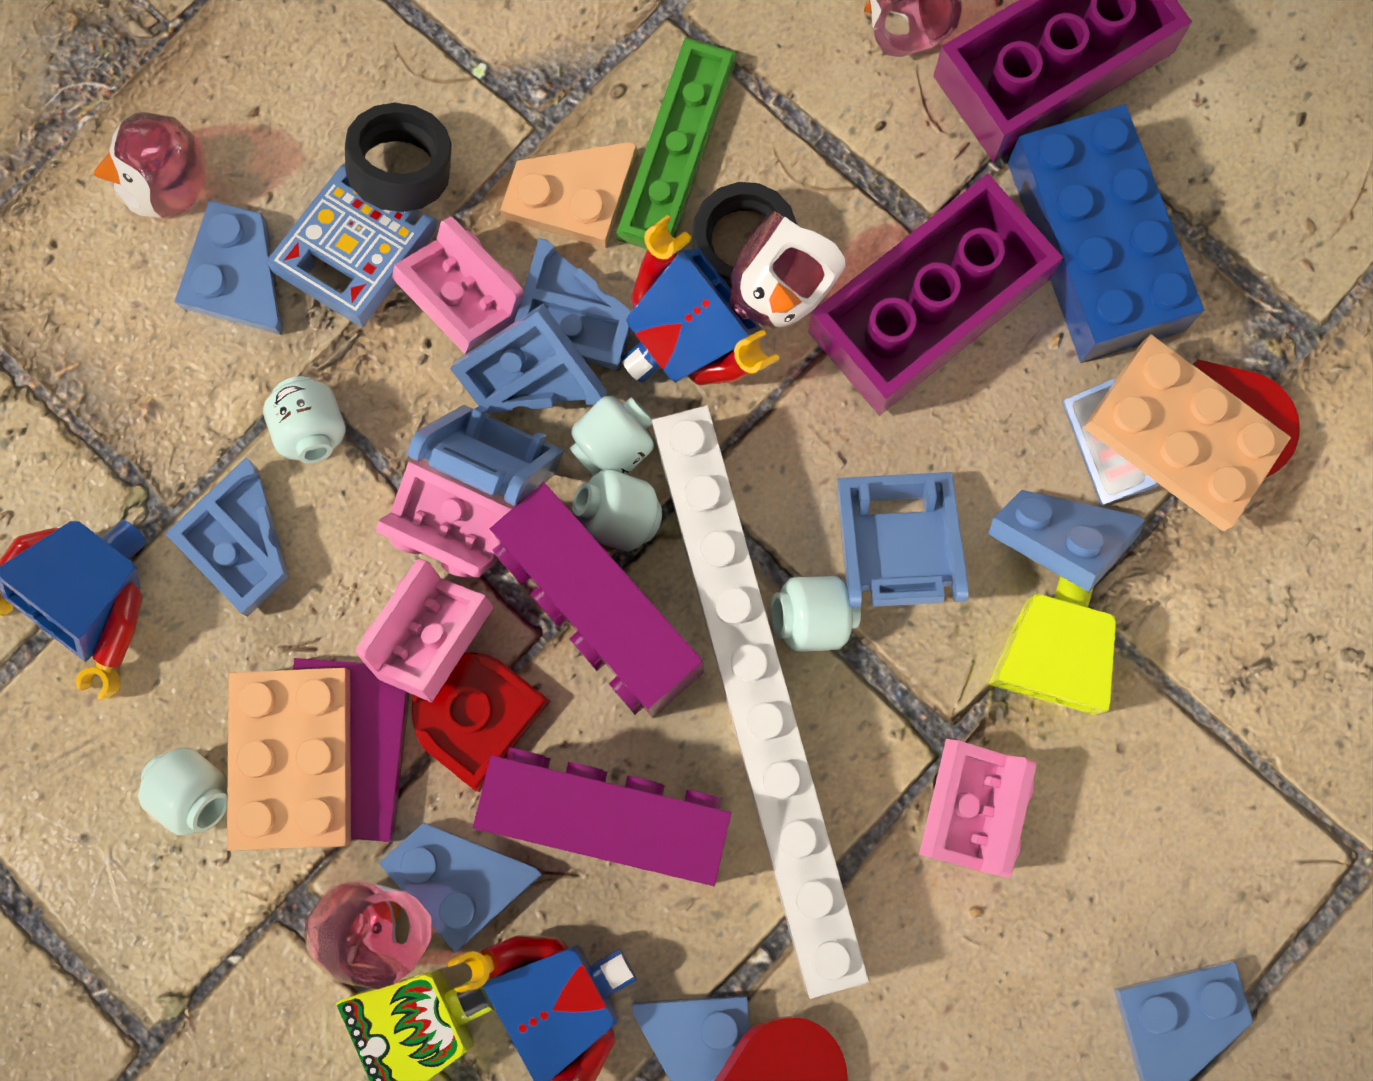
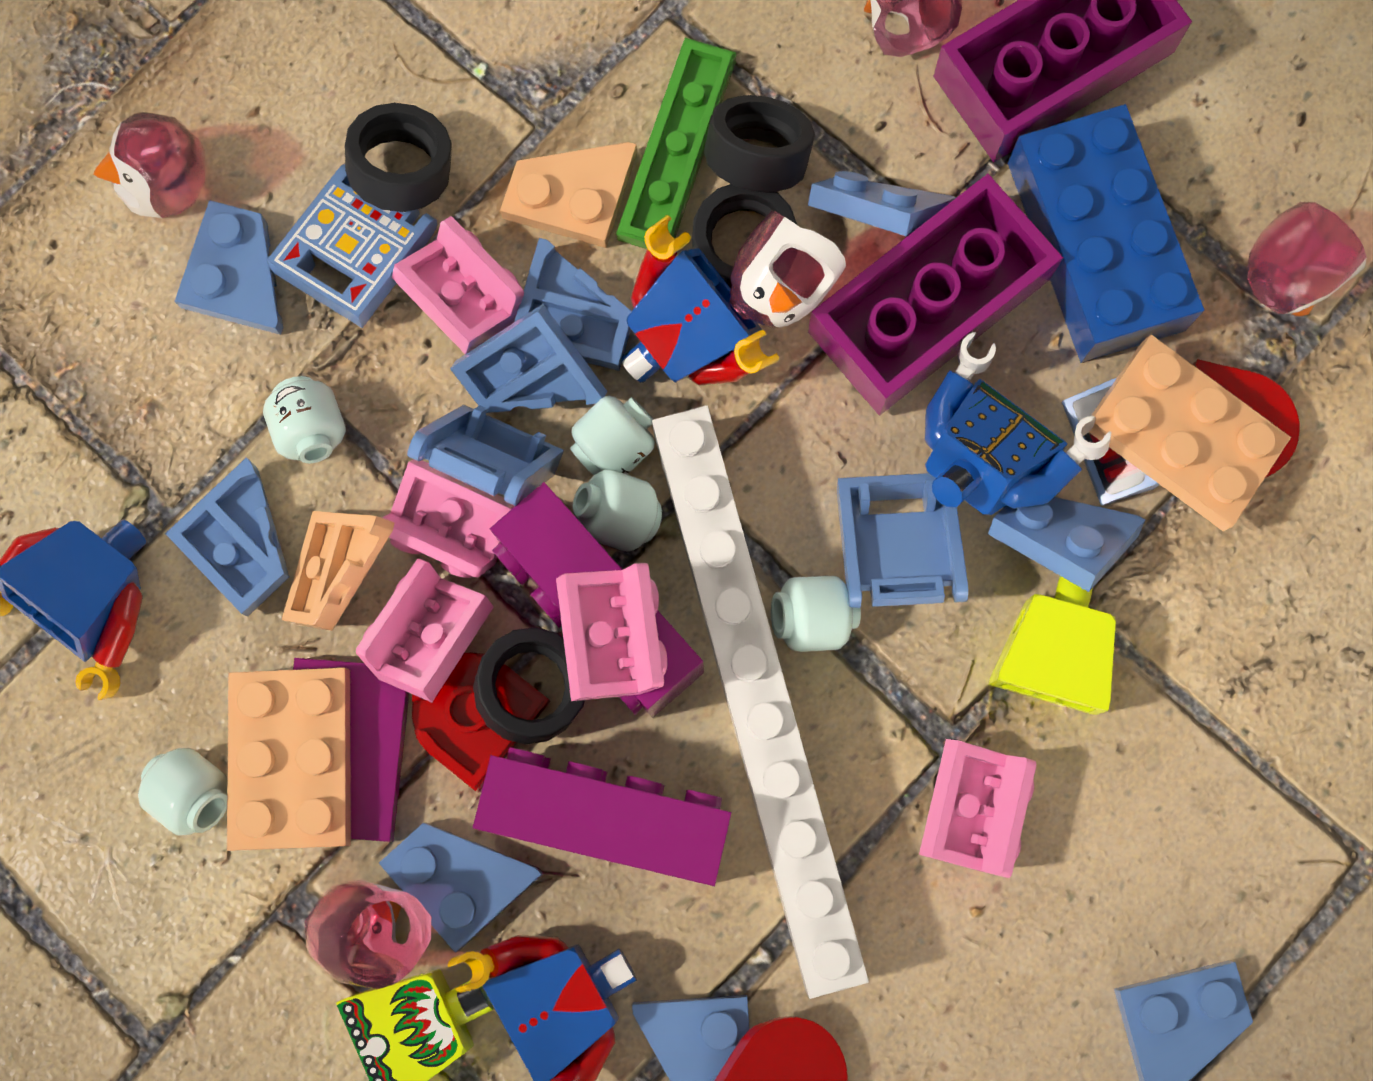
(333, 565): none -> light nougat wing
(485, 692): none -> black tyre
(611, 633): none -> bright pink bracket
(752, 165): none -> black tyre
(876, 203): none -> medium blue wing
(992, 448): none -> blue torso
(1303, 259): none -> clear pink piece

